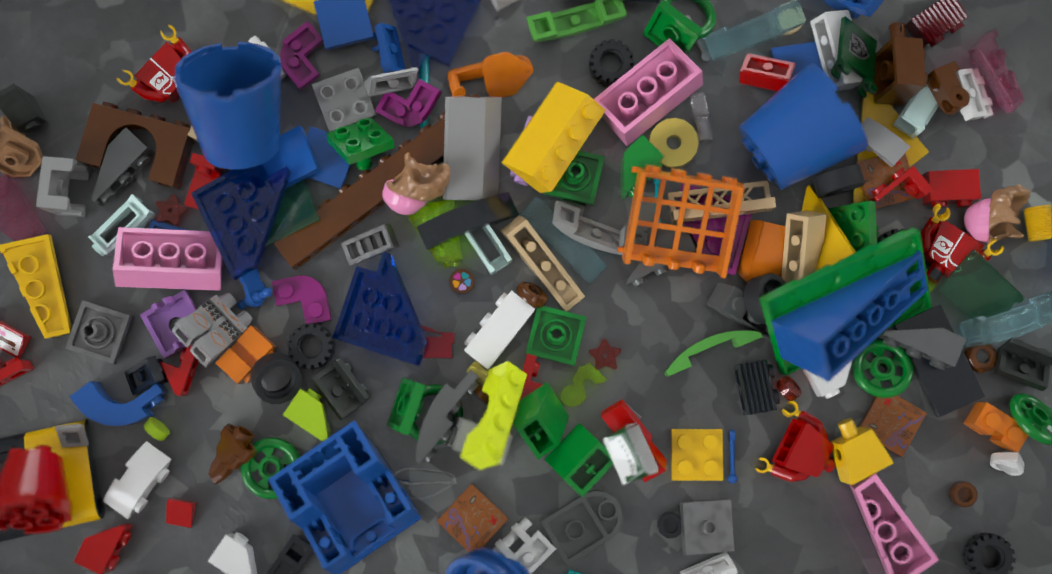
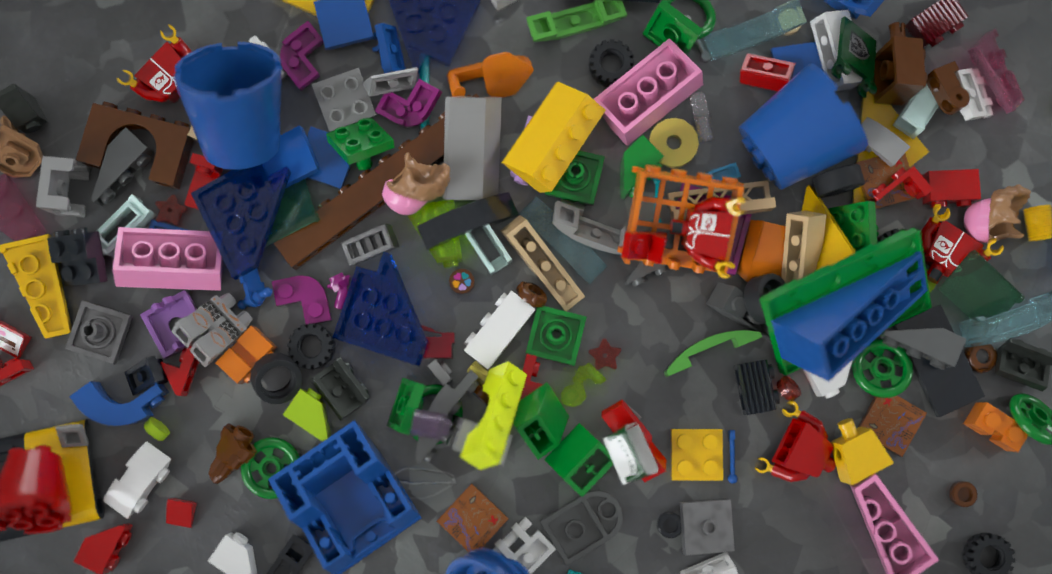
(79, 256): none -> black plate
(339, 283): none -> magenta plate
(429, 424): none -> clear purple brick
(441, 371): none -> light grey plate
(644, 246): none -> red slope
(708, 231): none -> red torso
(728, 171): none -> dark azure piece
(1008, 462): white tile -> none

